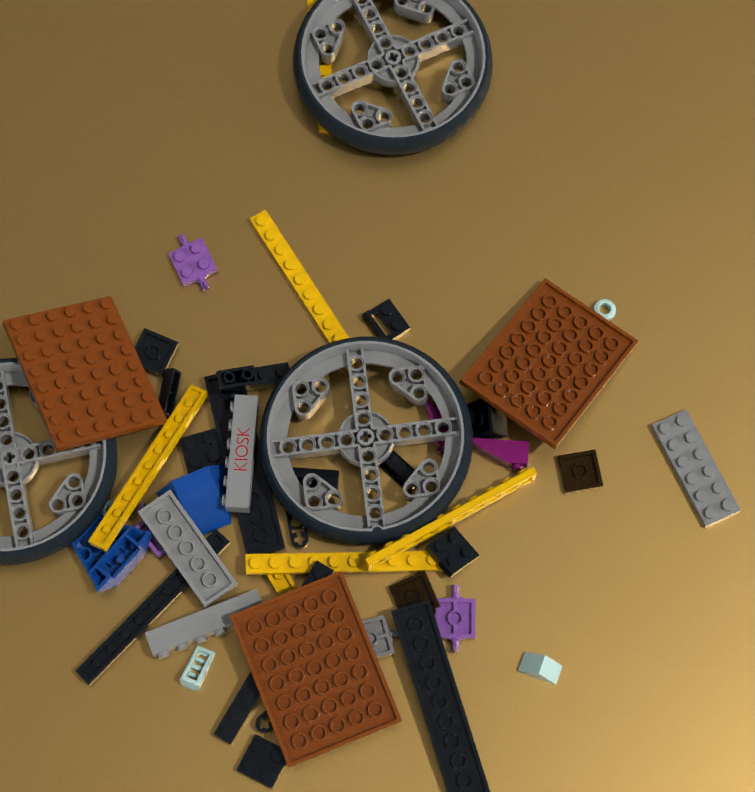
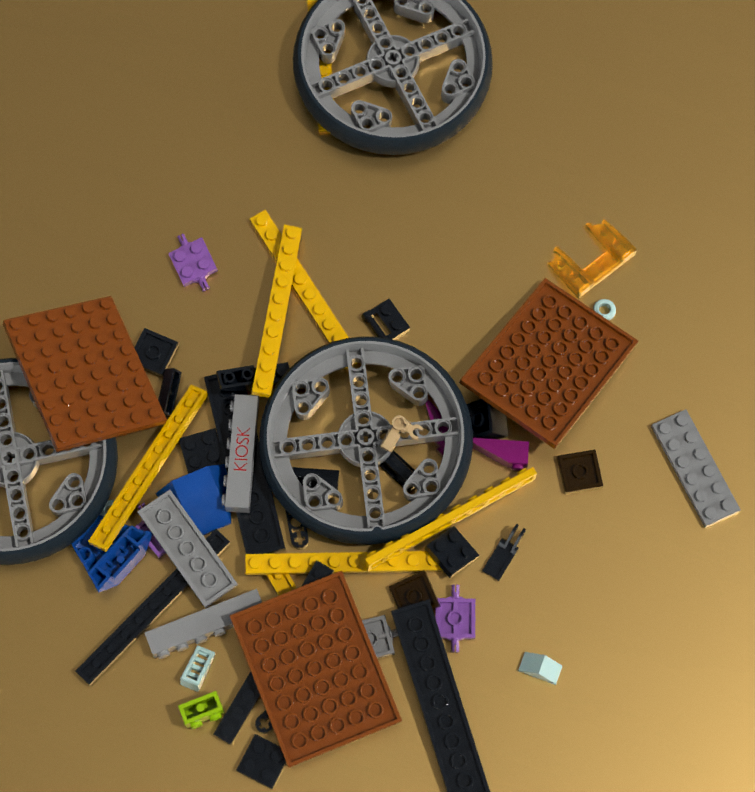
(201, 709): none -> lime brick
(276, 311): none -> yellow plate
(399, 425): none -> tan bar
(503, 555): none -> black arm
(581, 281): none -> clear yellow wedge

